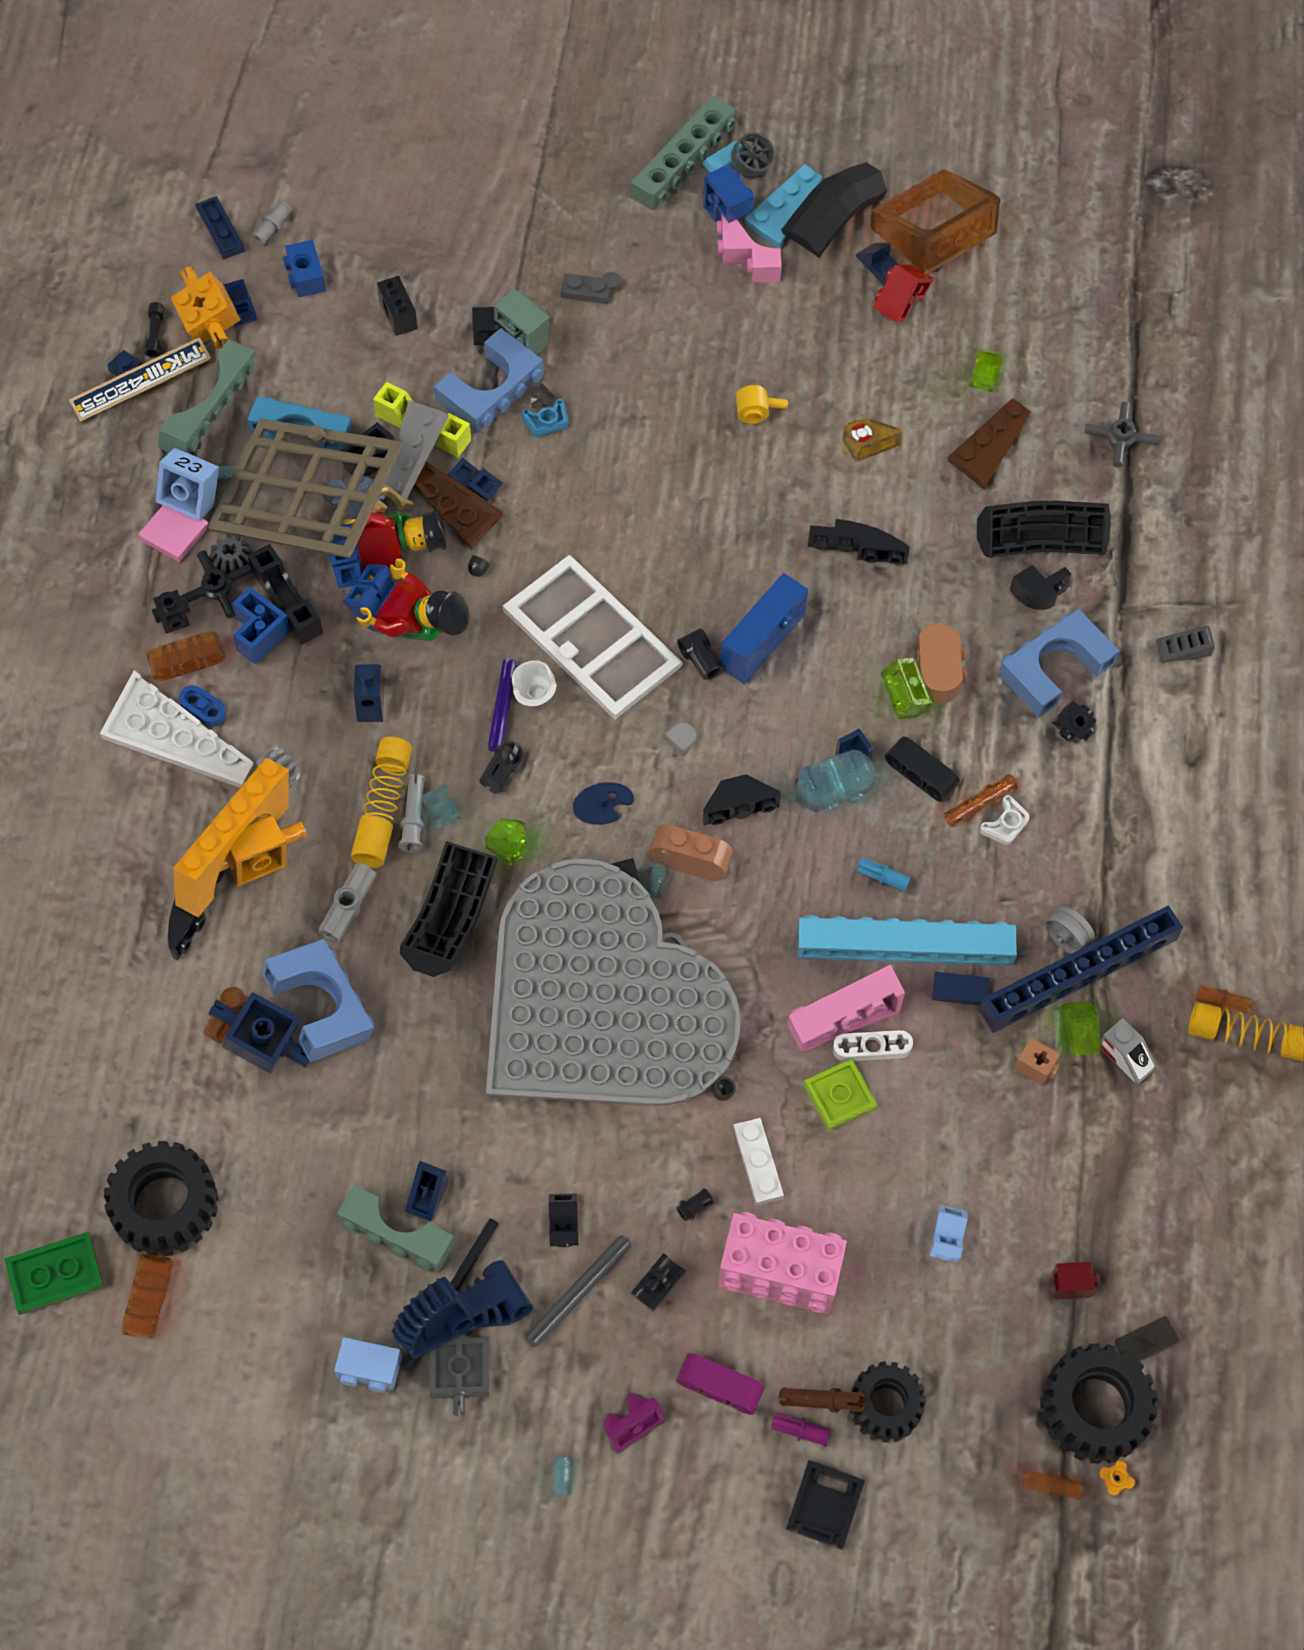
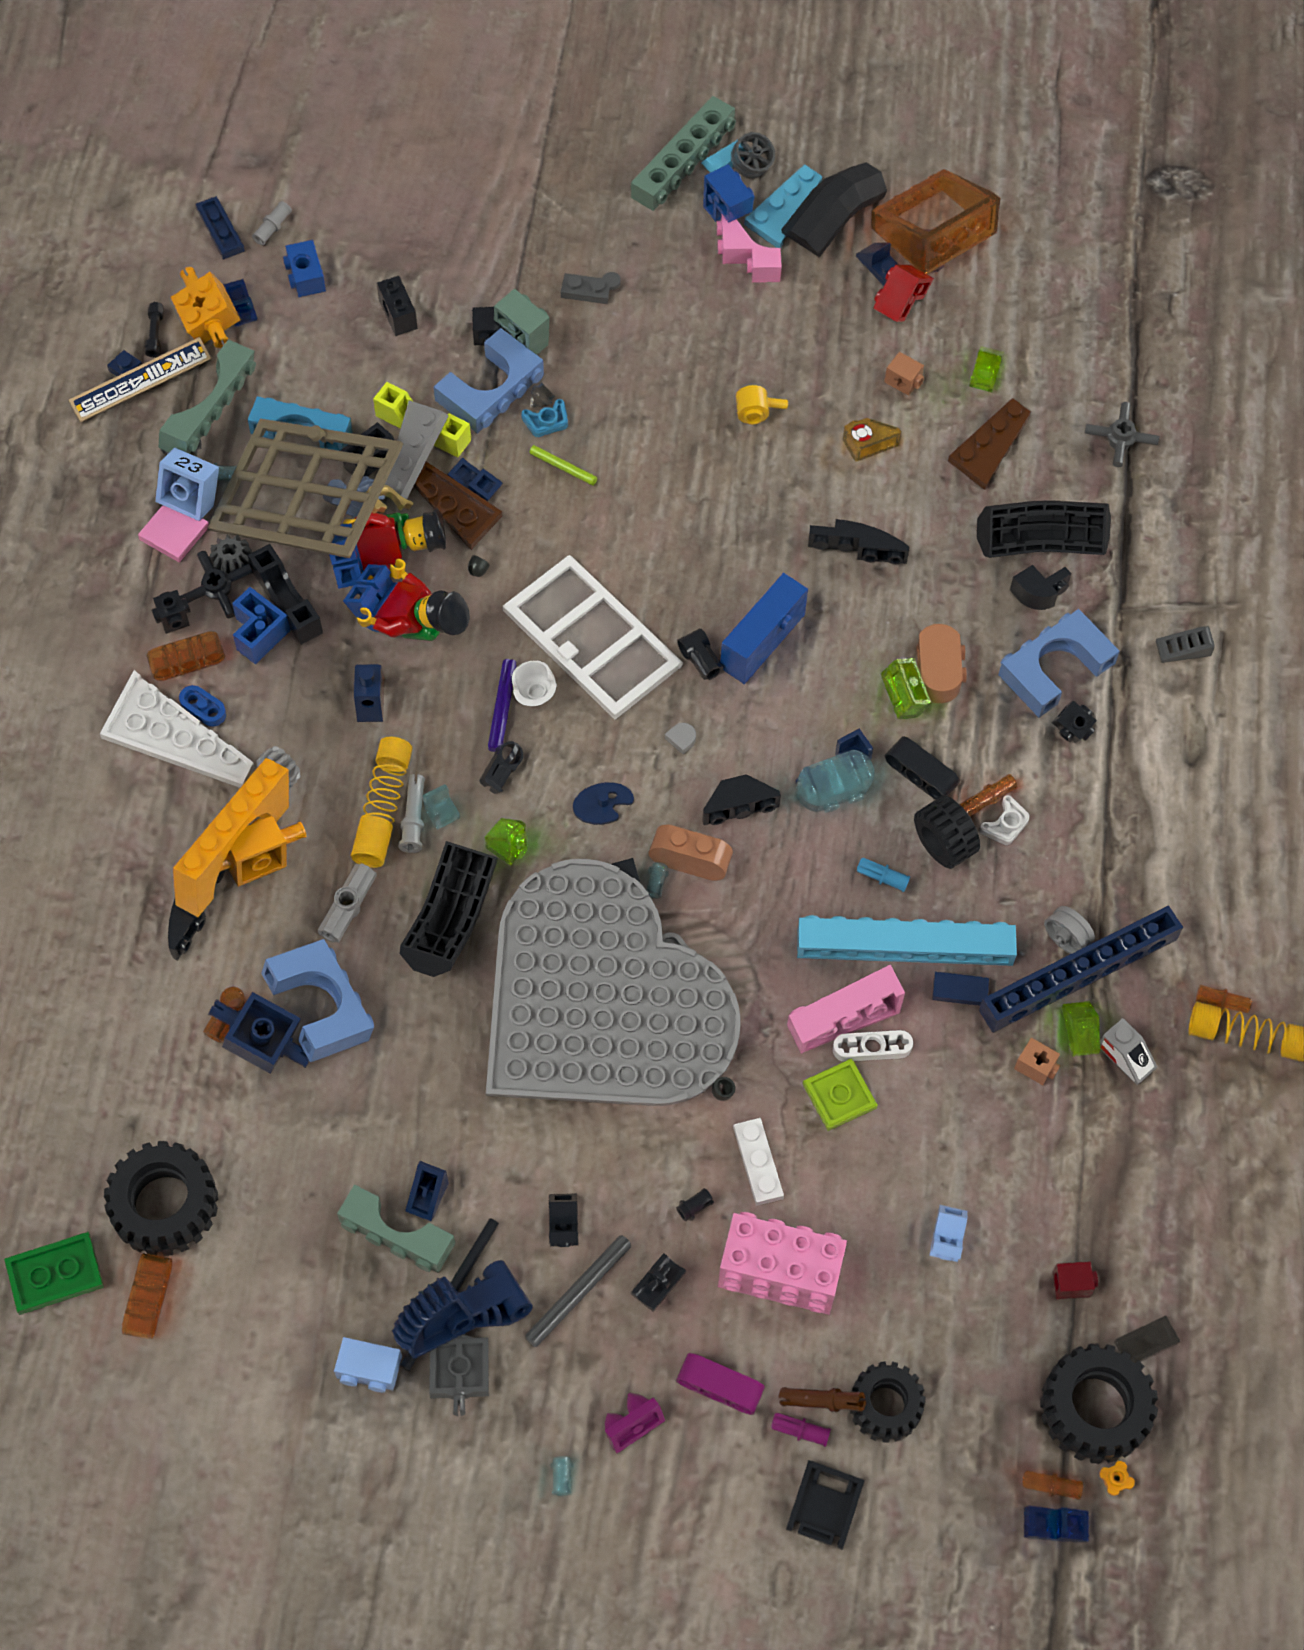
(563, 465): none -> lime bar
(904, 374): none -> nougat brick
(947, 831): none -> black tyre
(1056, 1524): none -> clear blue slope

